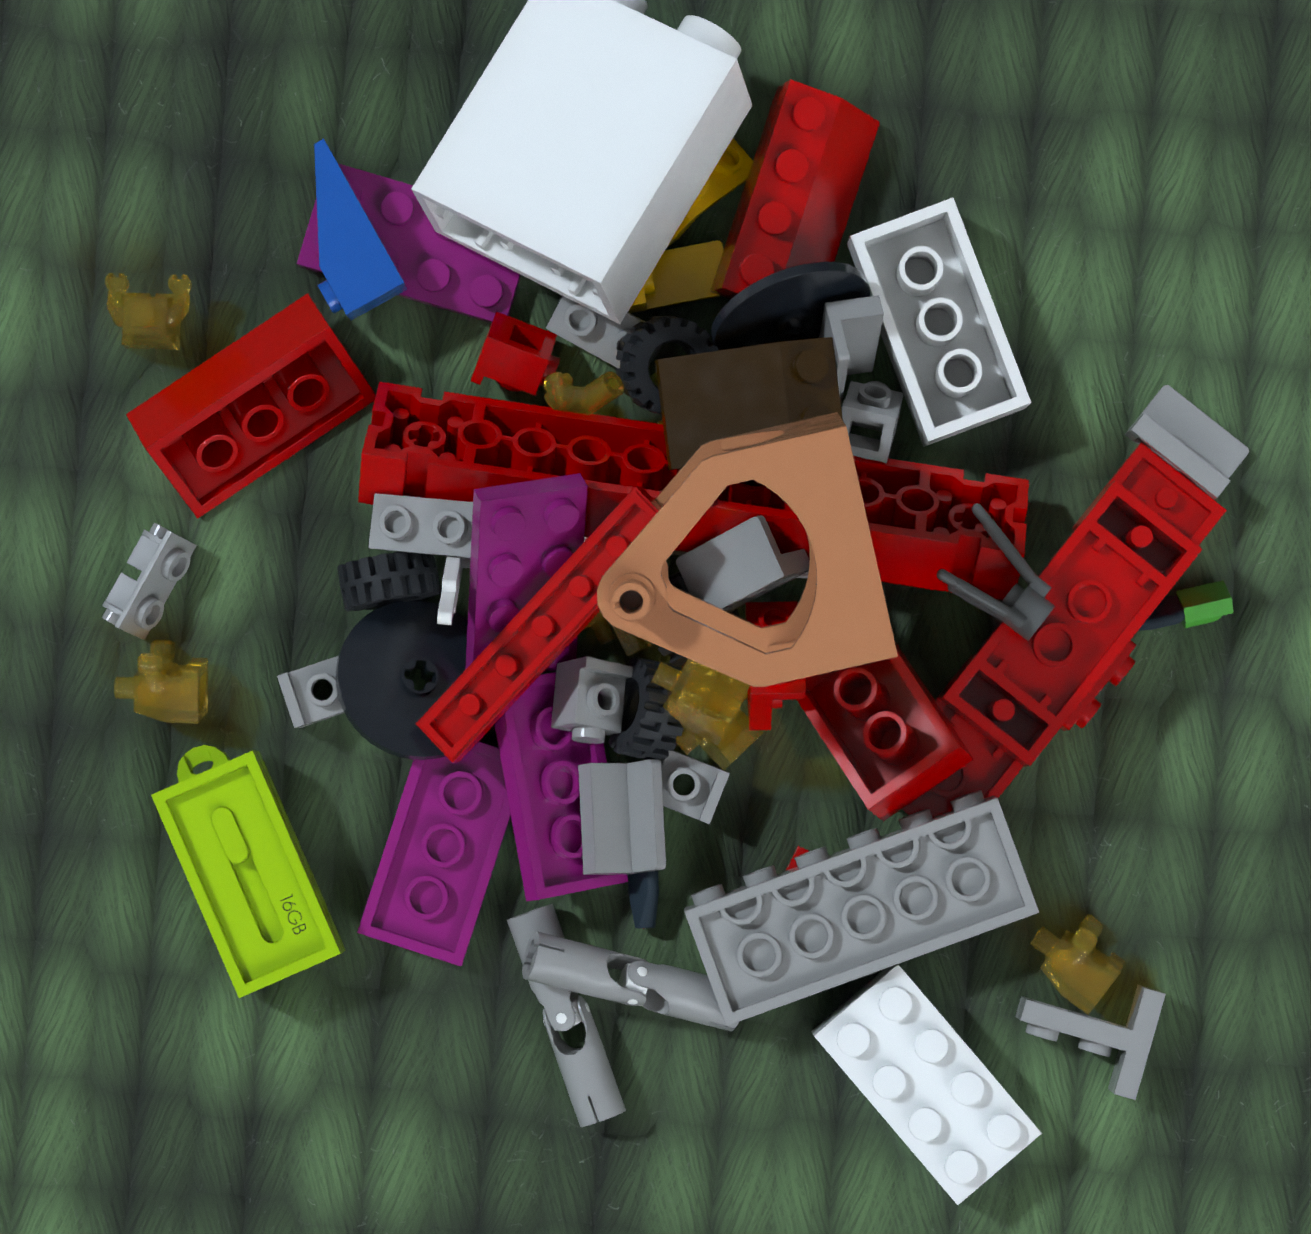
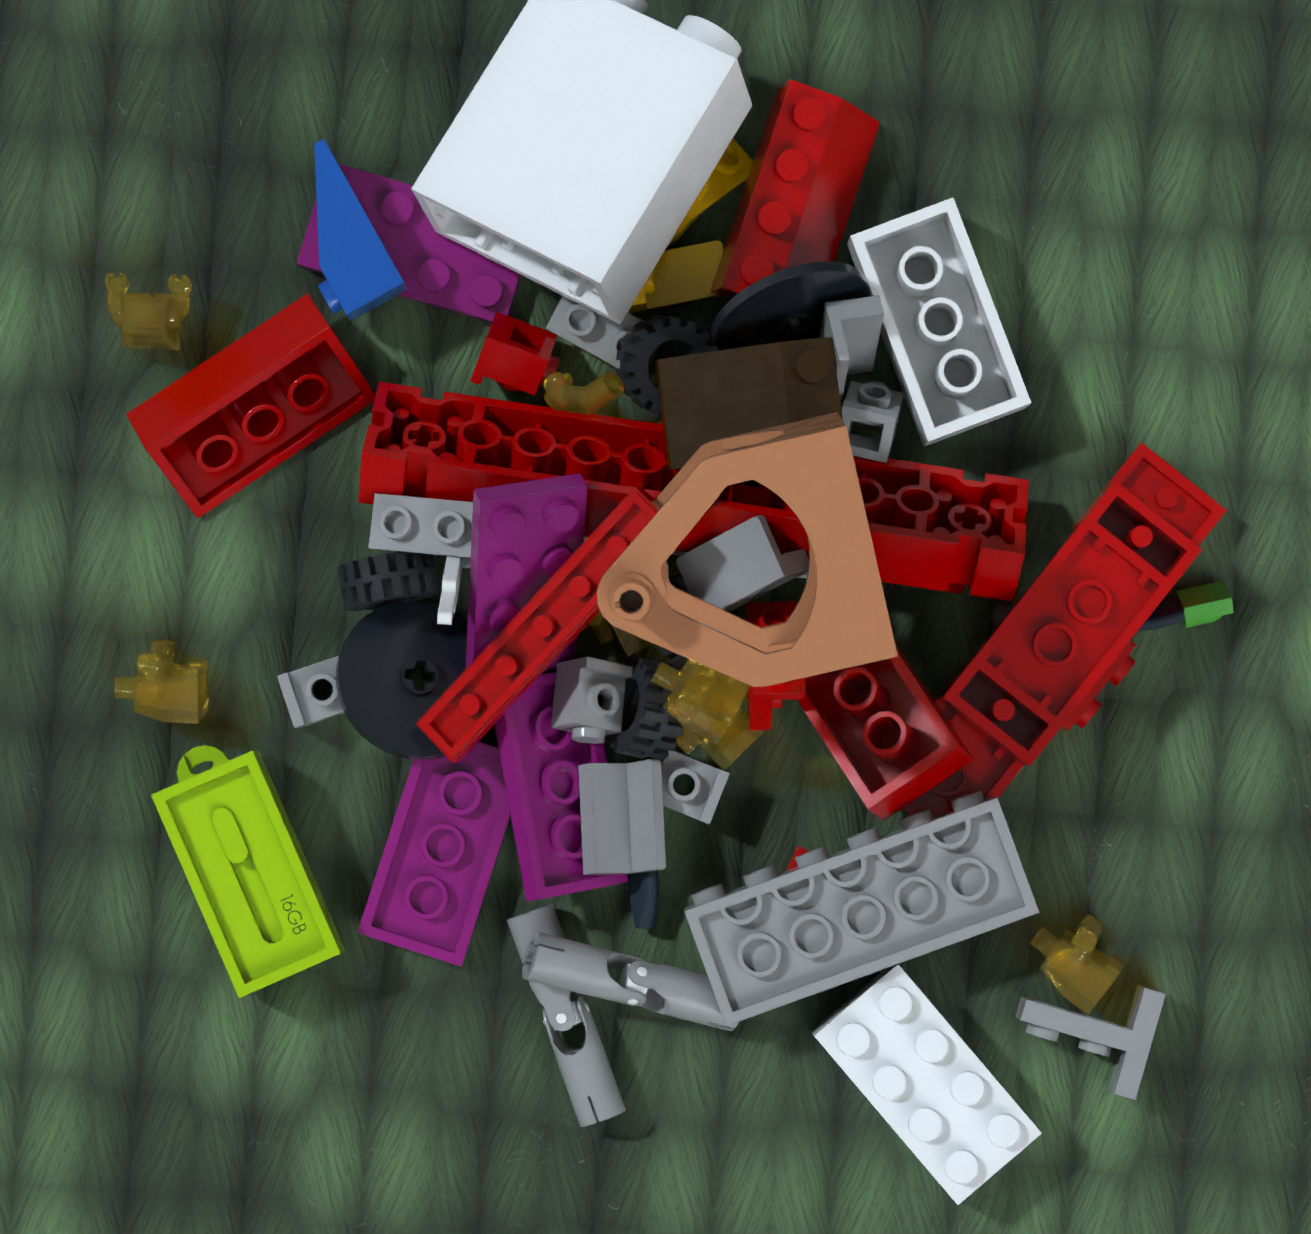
(140, 603): light grey hinge -> none
(1021, 608): dark grey plant -> none
(1188, 441): light grey panel -> none

